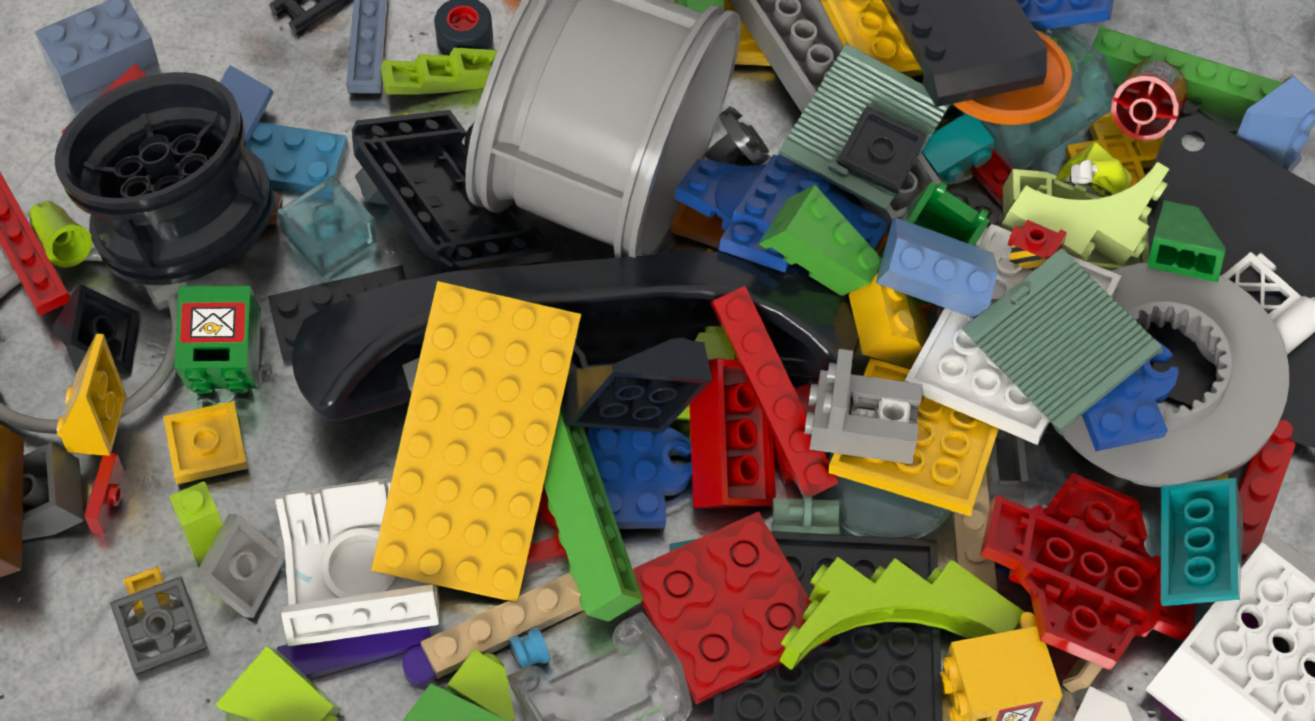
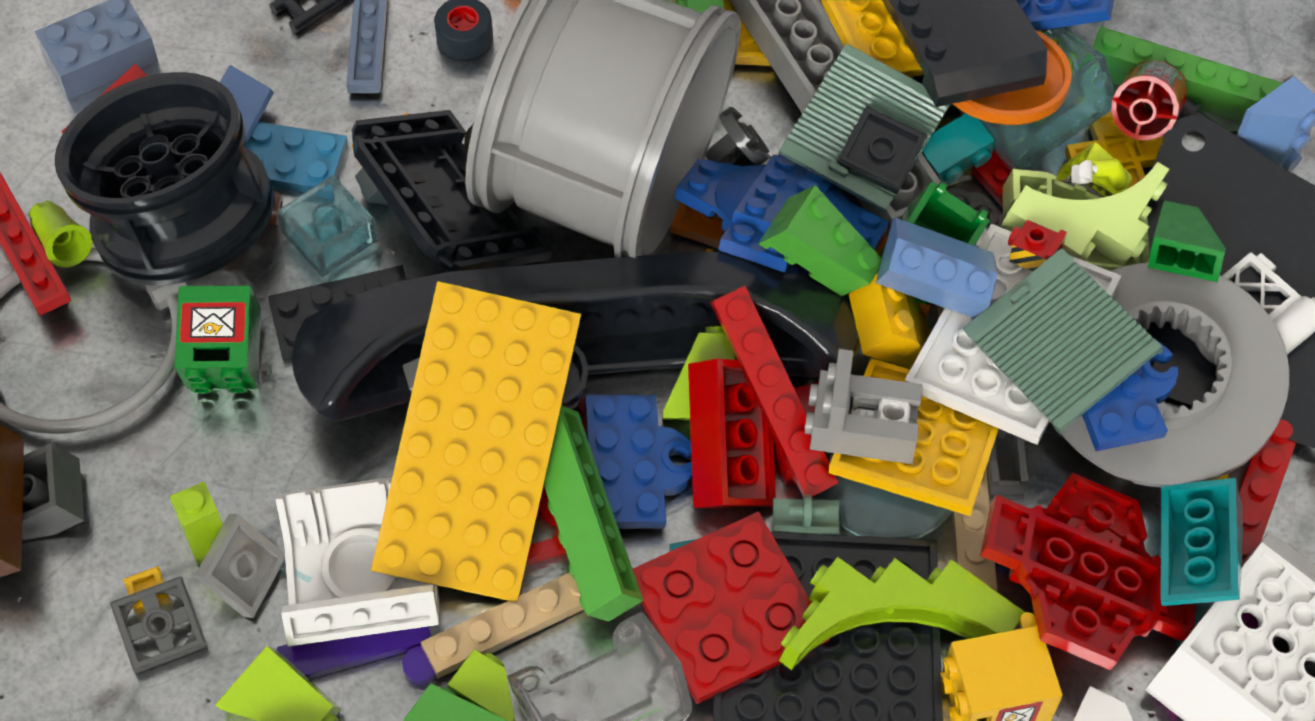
(93, 314): black slope -> none
(93, 403): yellow slope -> none
(105, 493): red plate -> none
(205, 442): yellow plate -> none
(434, 74): lime slope -> none
(529, 649): dark azure wheel -> none
(638, 391): black slope -> none
(1081, 675): tan tile -> none

